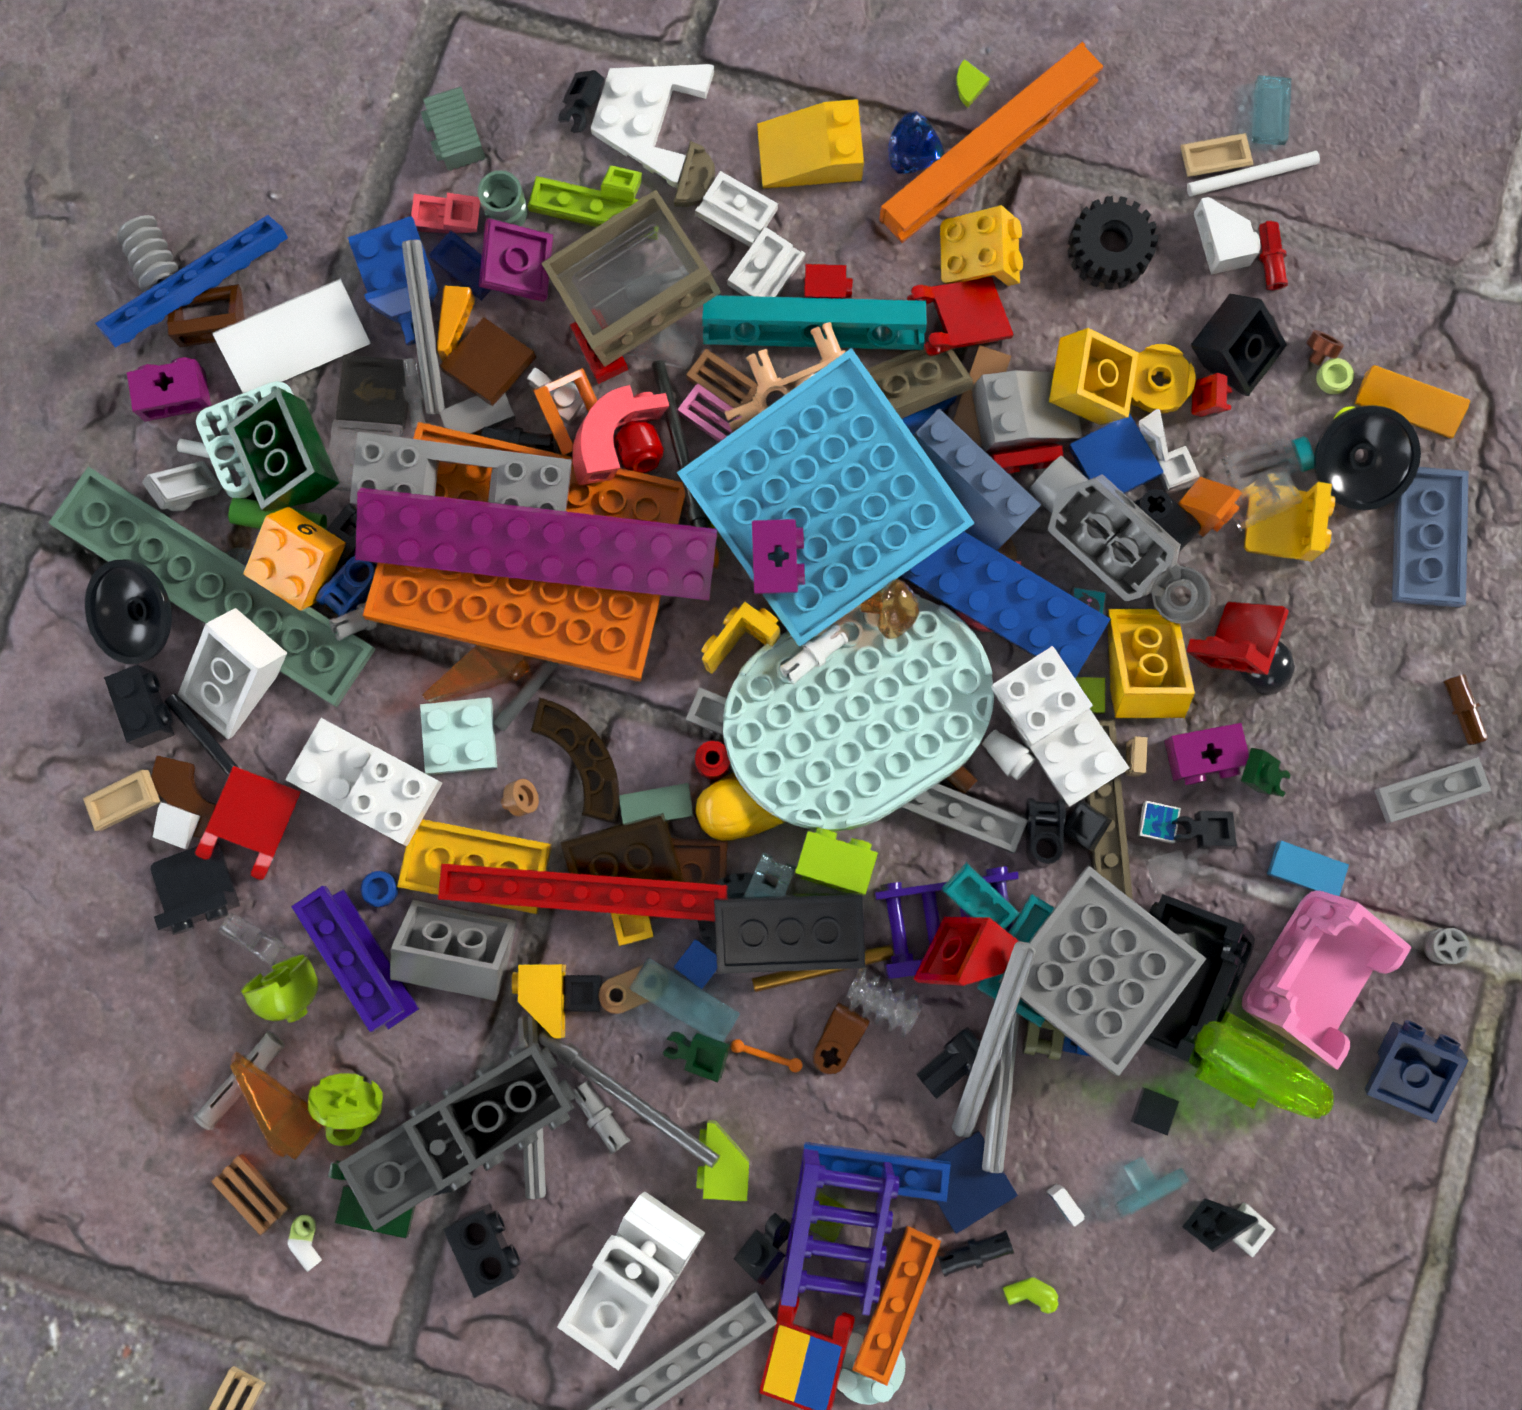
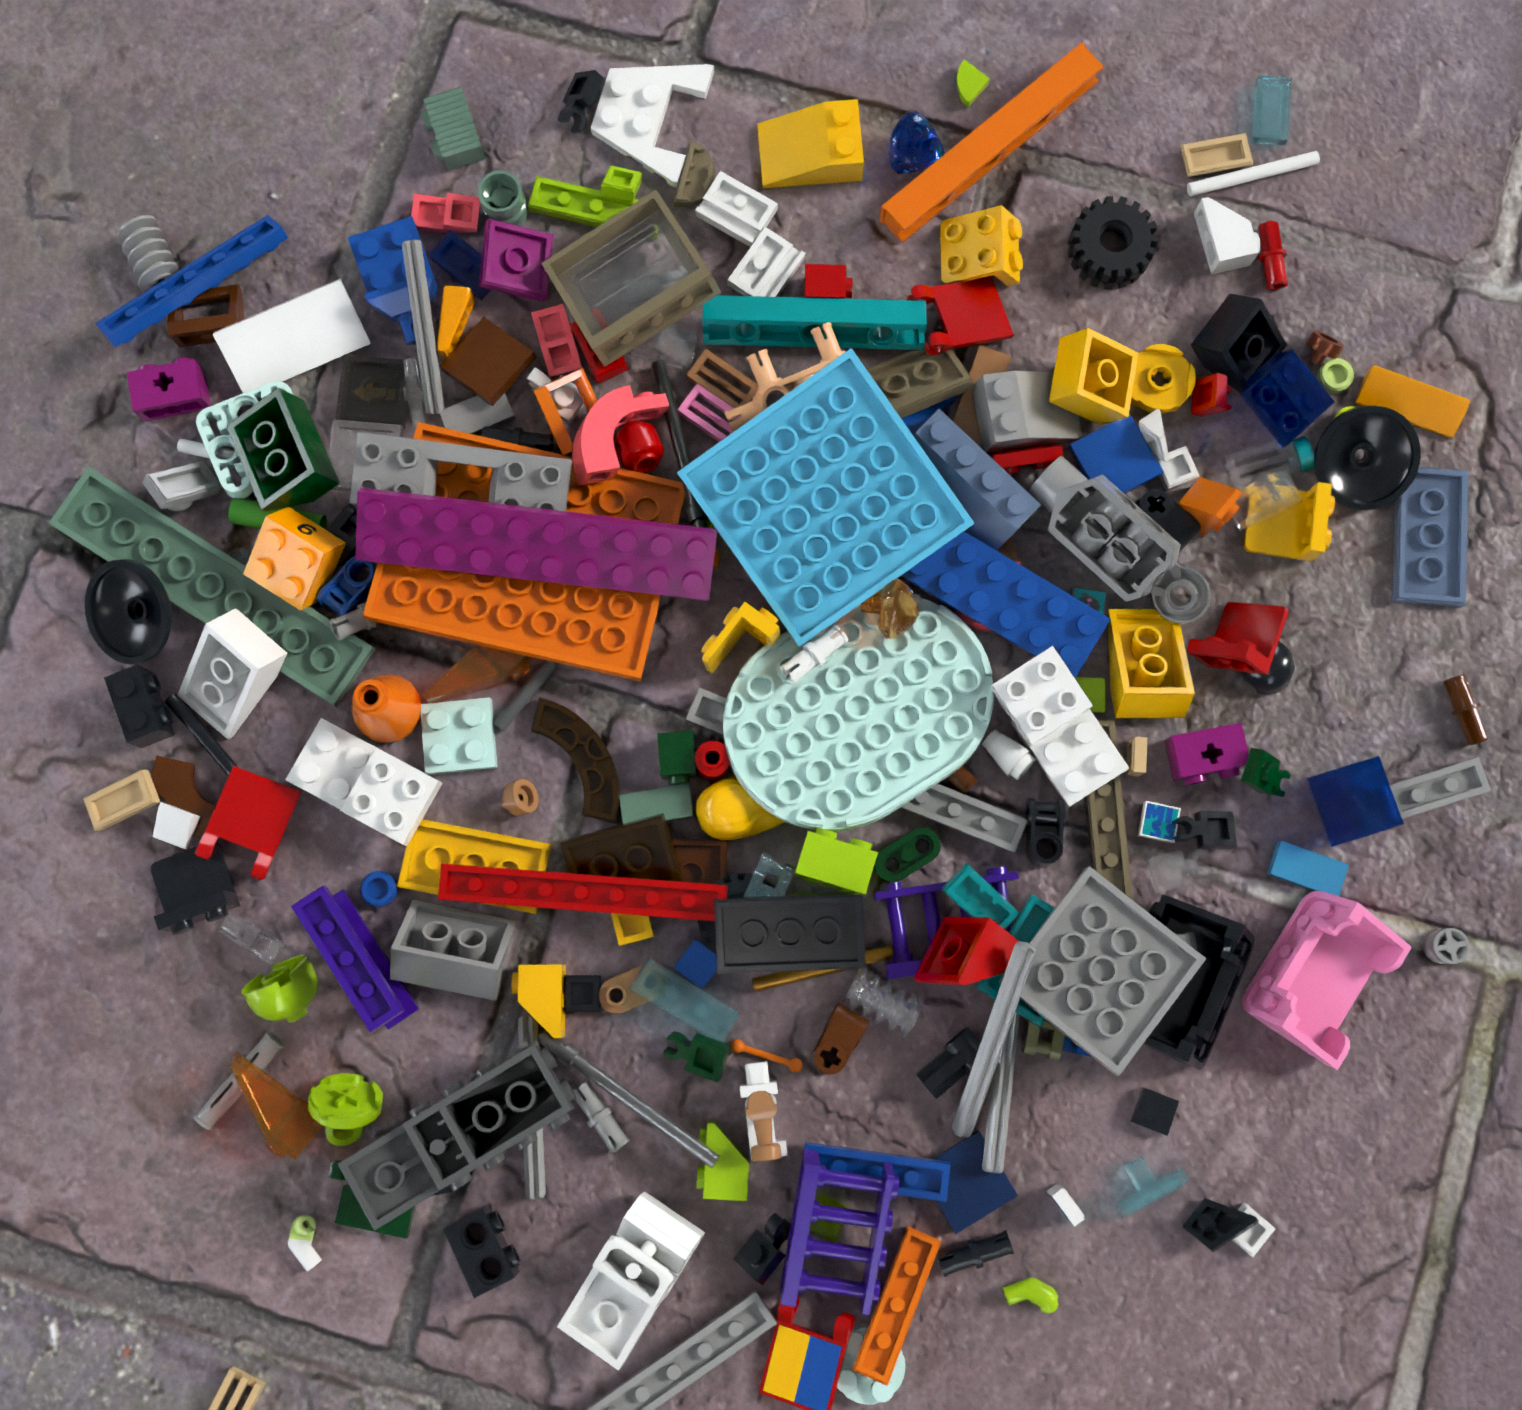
(239, 1203): medium nougat tile -> none
(392, 714): none -> orange cone
(556, 340): none -> coral slope
(677, 756): none -> dark green brick
(760, 1110): none -> hips
(765, 539): magenta brick -> none
(906, 855): none -> dark green plate
(1086, 825): black tile -> none
(1252, 1065): clear neon green plate -> none
(1285, 396): none -> clear blue slope
(1355, 801): none -> clear blue slope
(1416, 1070): dark blue plate -> none

